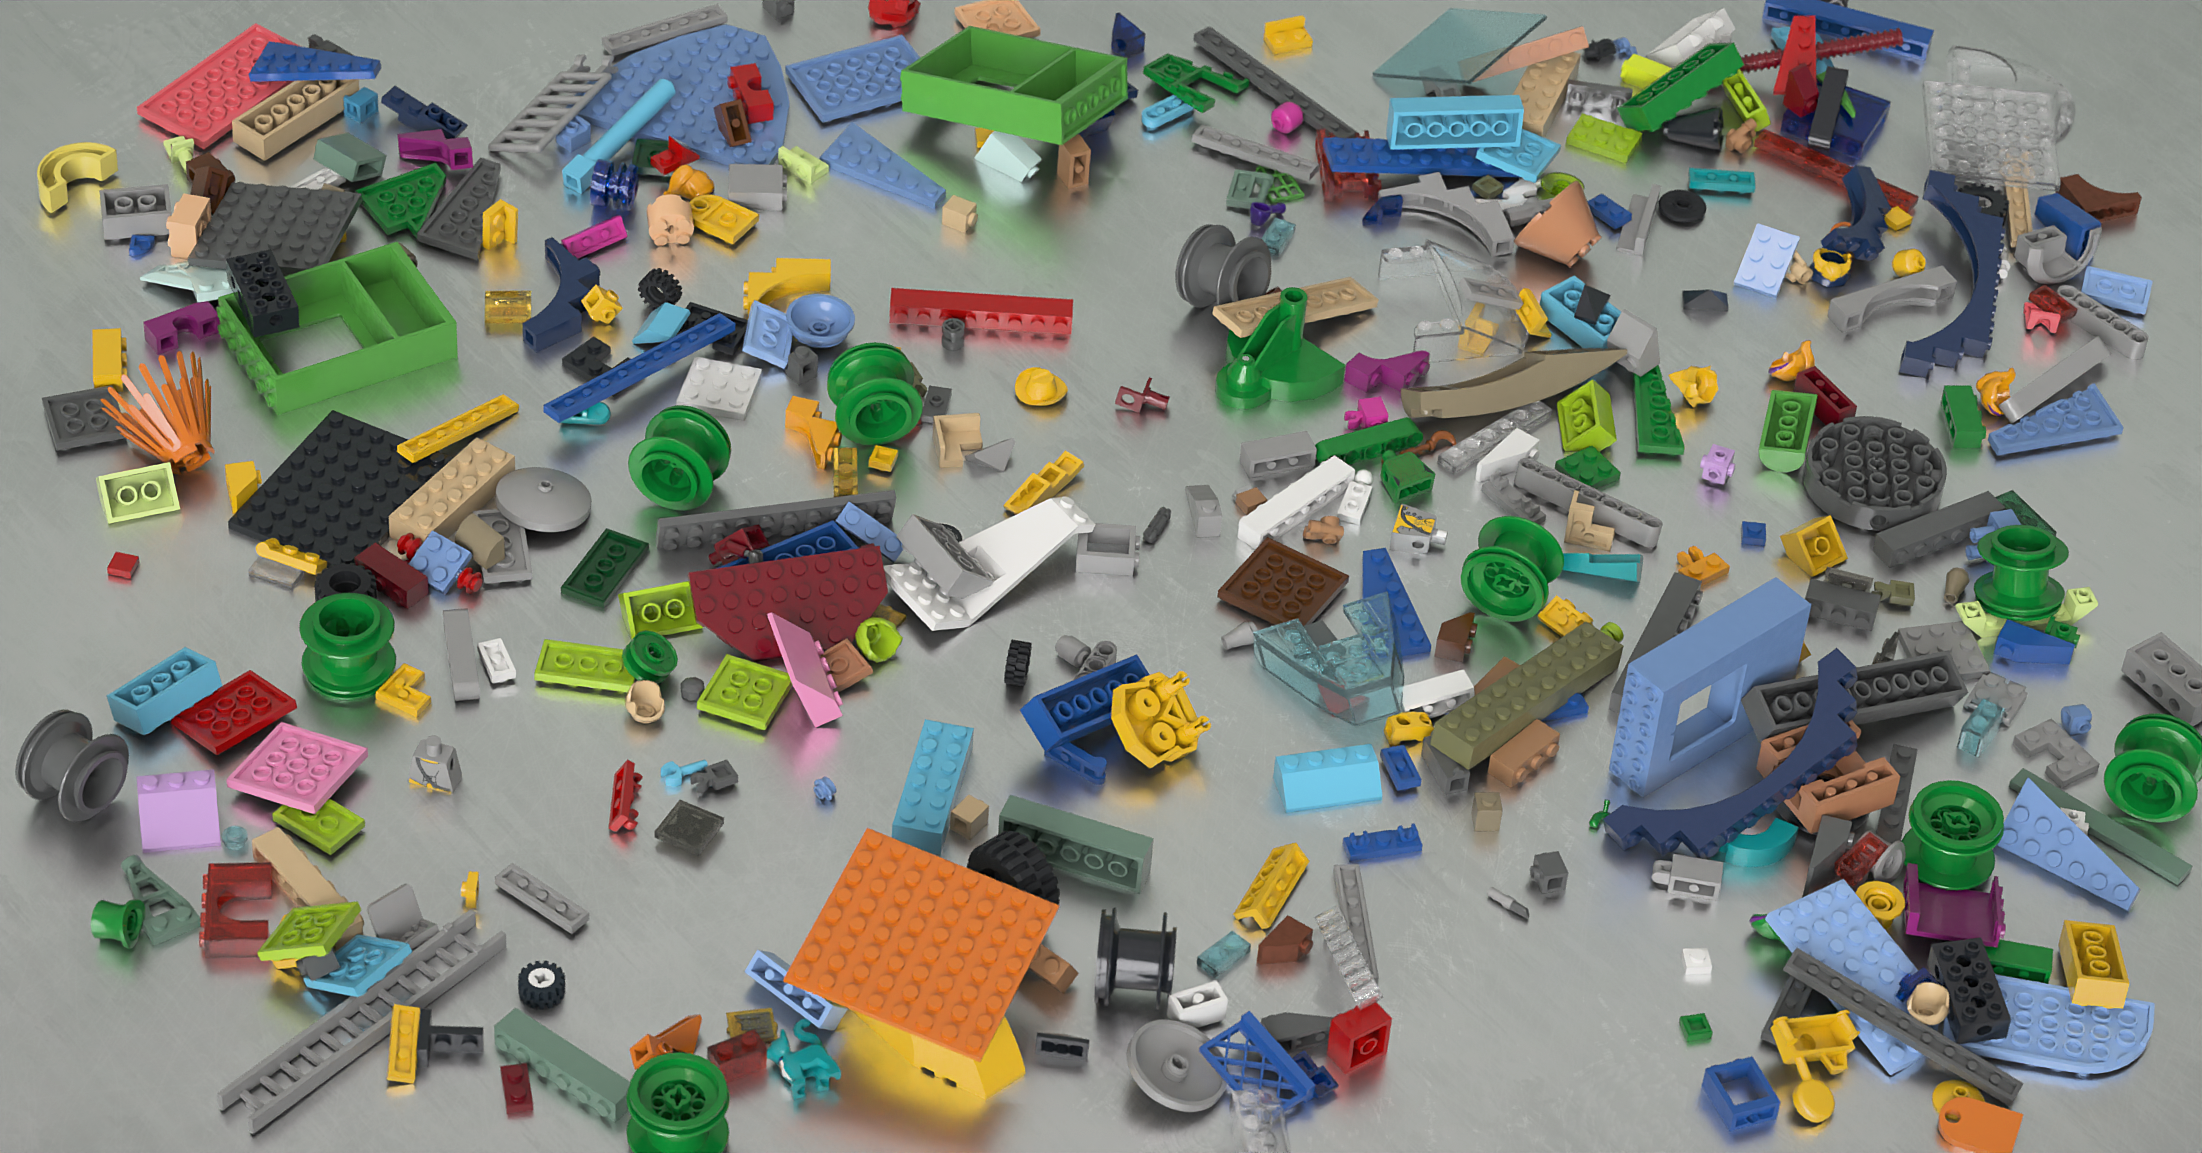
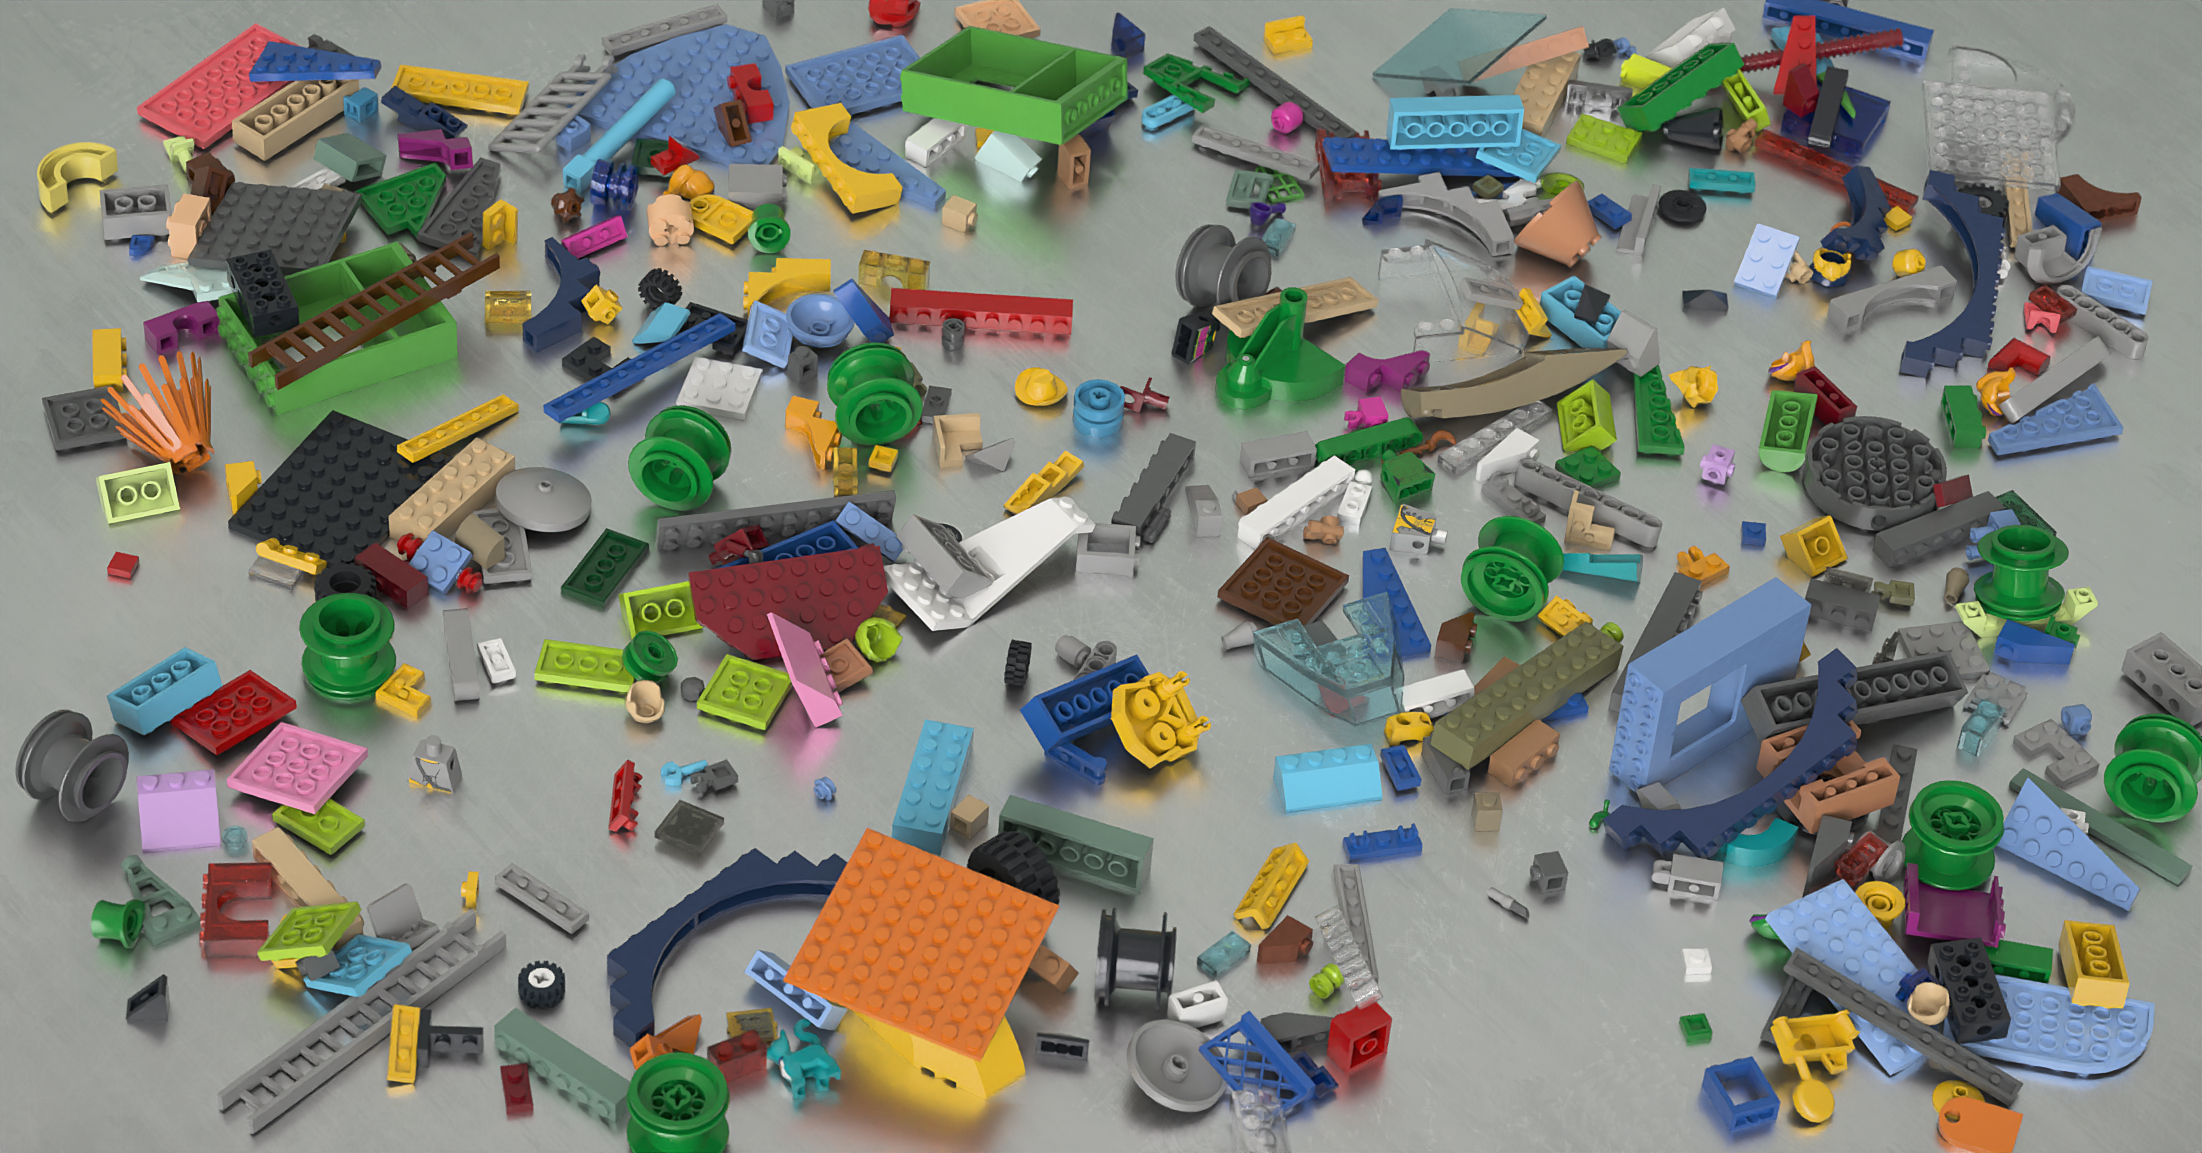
(150, 1003): none -> black slope
(351, 339): none -> reddish brown ladder
(462, 89): none -> yellow plate
(567, 204): none -> reddish brown rock
(745, 882): none -> dark blue arch
(769, 229): none -> green piece
(856, 188): none -> yellow arch
(864, 312): none -> blue slope
(910, 271): none -> clear yellow arch
(933, 141): none -> white brick
(1098, 408): none -> dark azure wheel
(1156, 483): none -> dark grey brick
(1194, 336): none -> black torso
(1326, 981): none -> lime wheel
(1657, 798): none -> light grey slope
(1953, 491): none -> dark red tile
(2020, 354): none -> red brick

